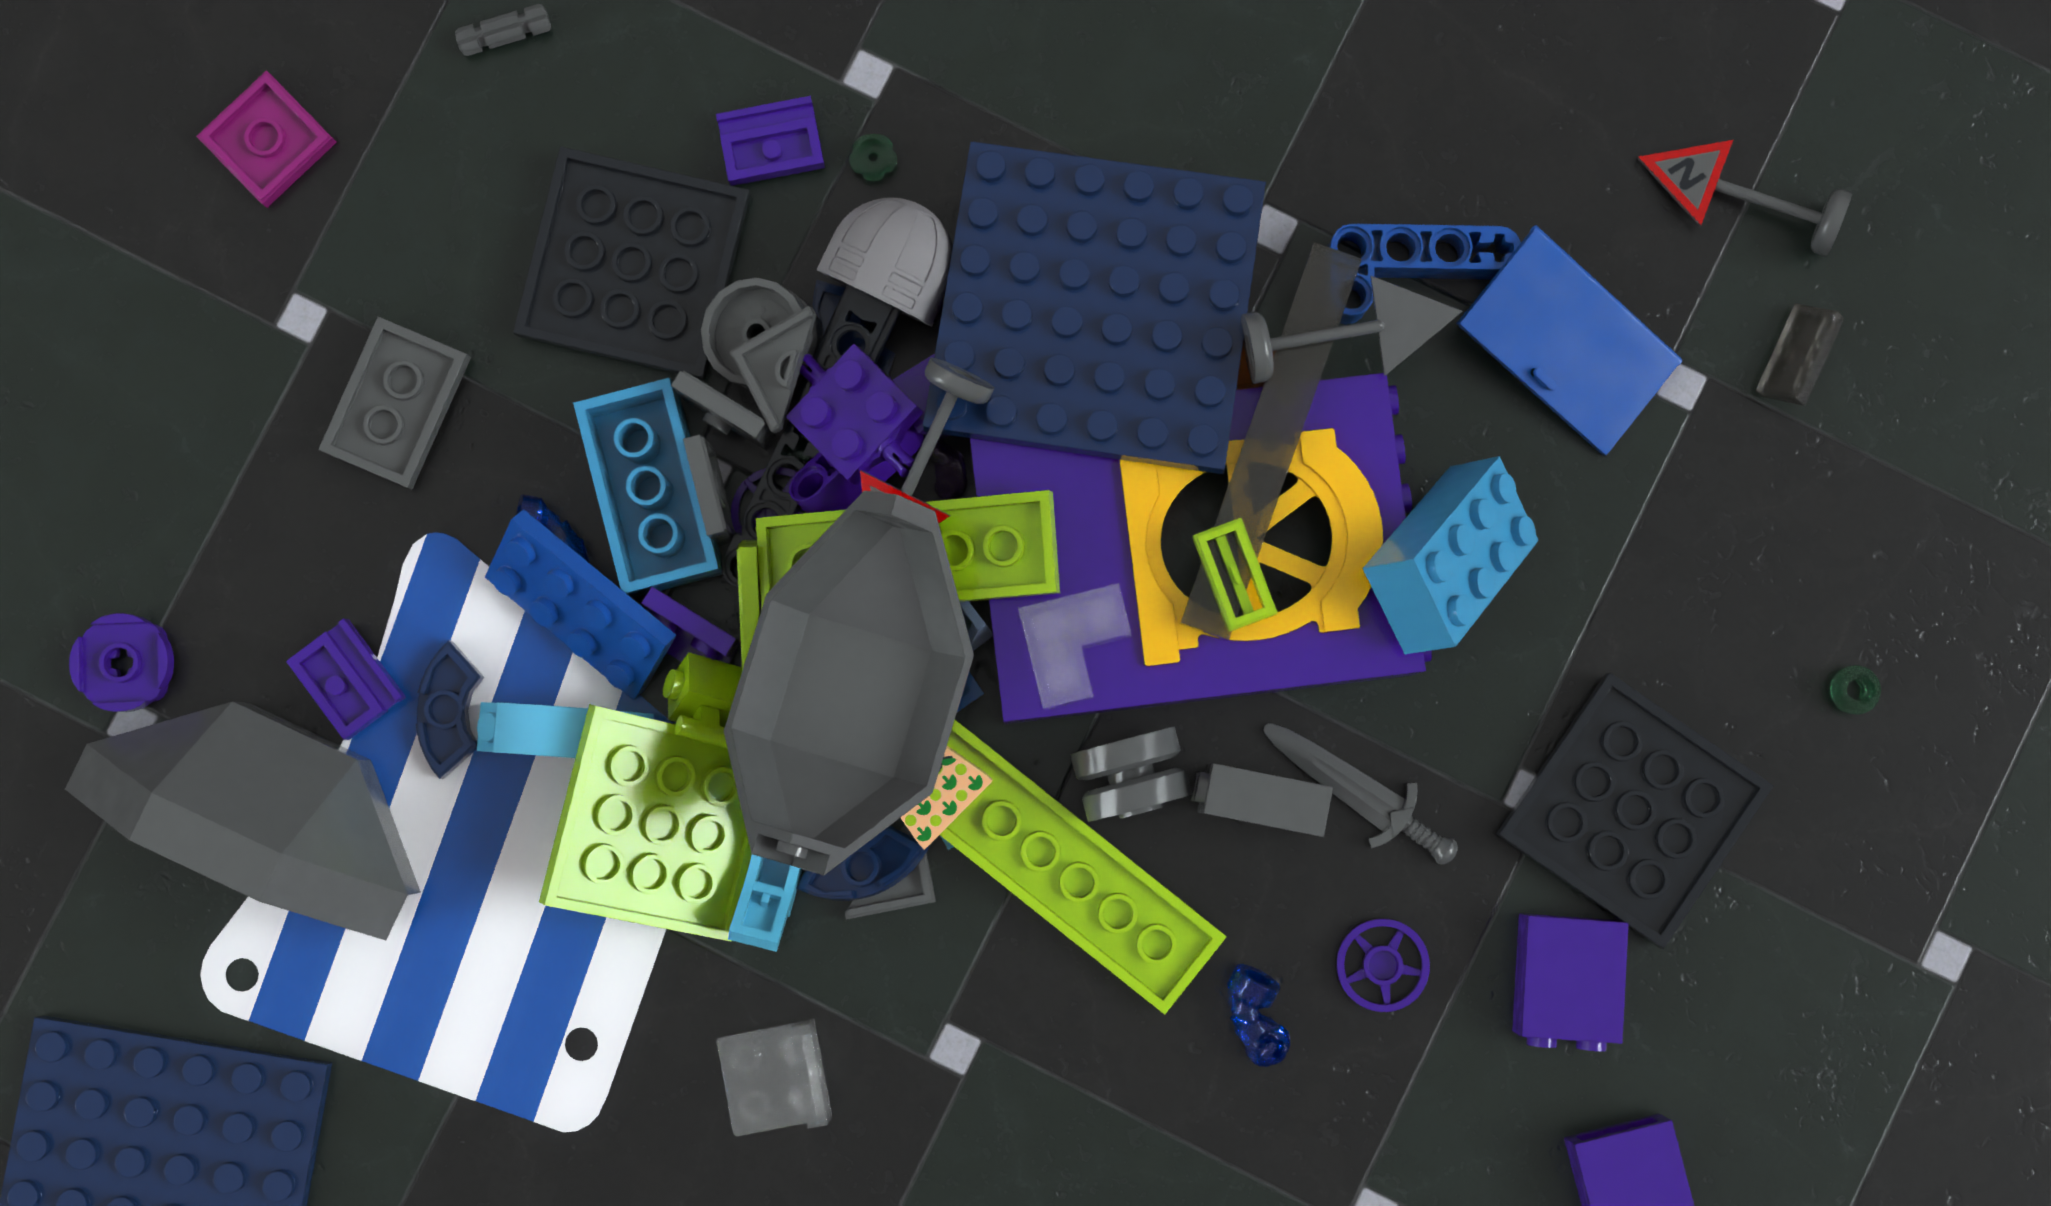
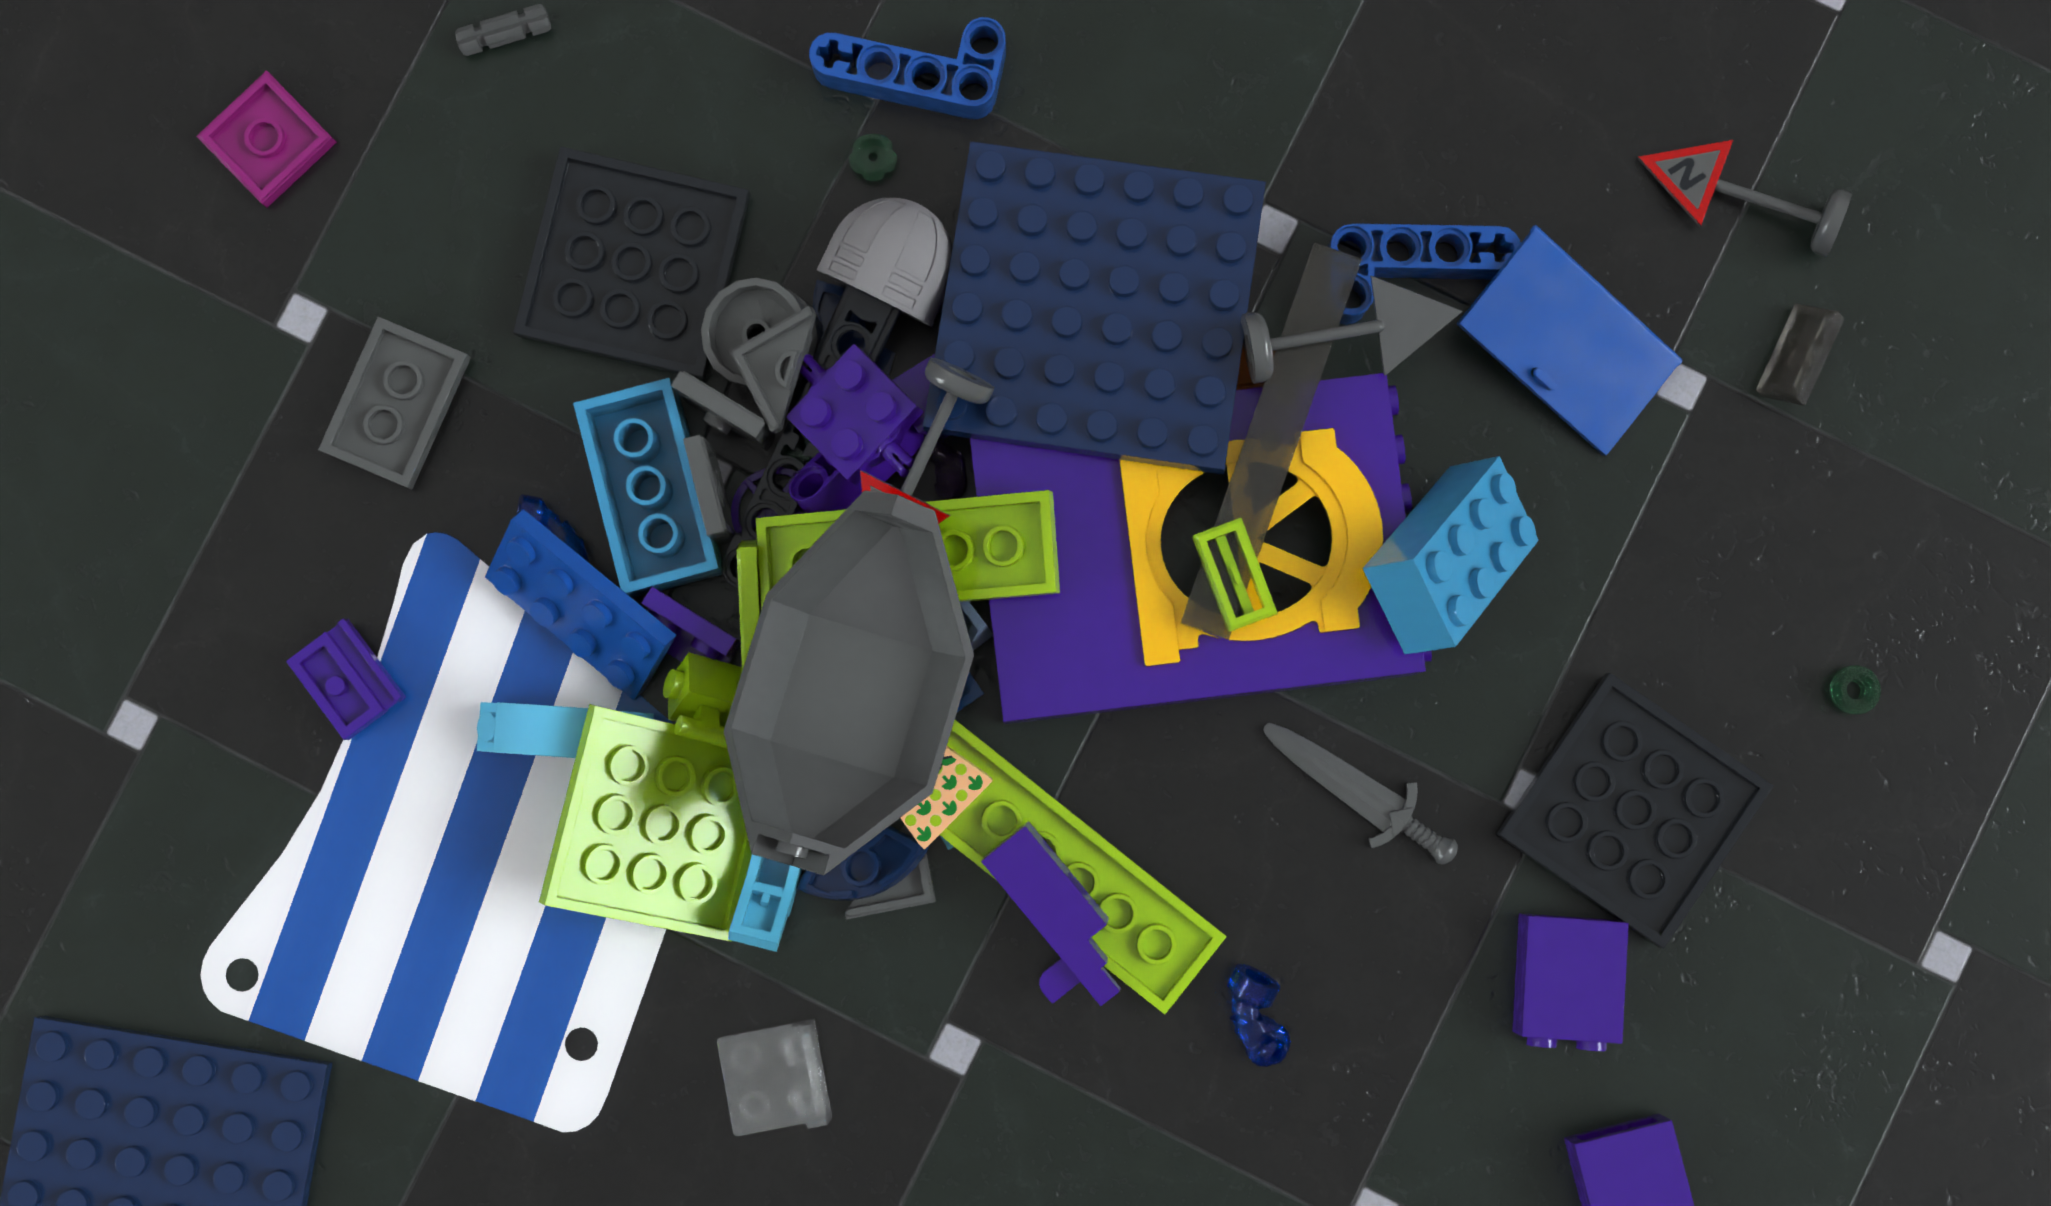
(102, 642): dark purple plate -> none
(256, 812): dark grey panel -> none
(444, 707): dark blue tile -> none
(770, 140): dark purple plate -> none
(909, 64): none -> blue beam
(1057, 909): none -> dark purple piece
(1061, 630): clear brick -> none
(1131, 775): dark grey wheel -> none
(1262, 799): dark grey brick -> none
(1383, 965): dark purple wheel -> none

